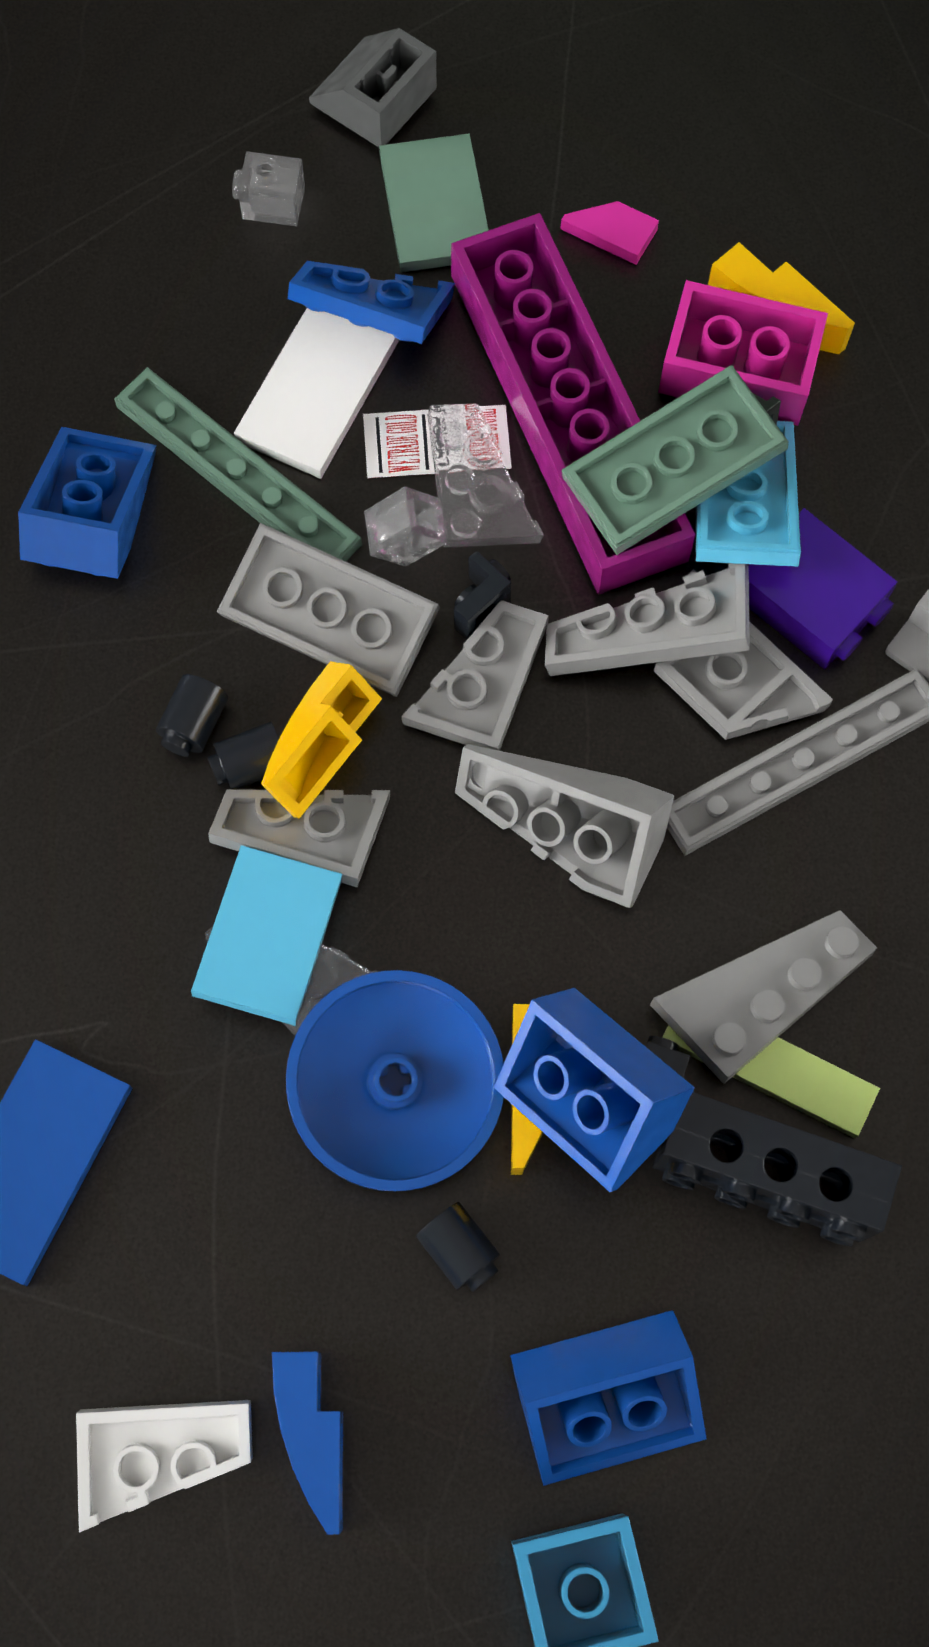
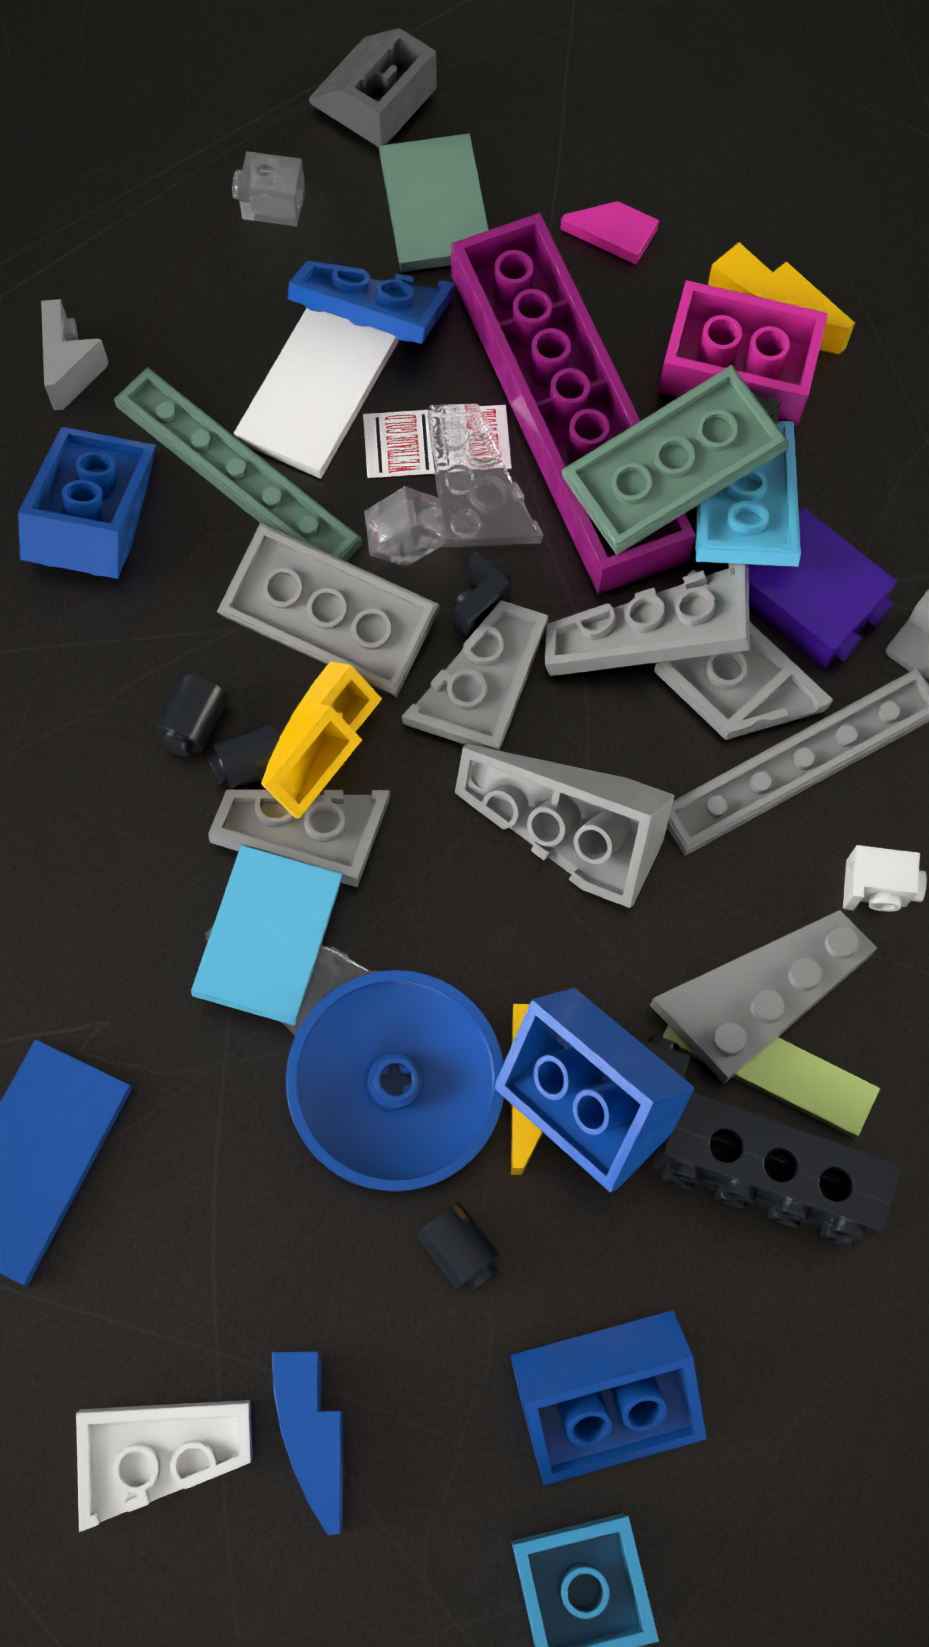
(66, 360): none -> light grey slope
(883, 878): none -> white brick

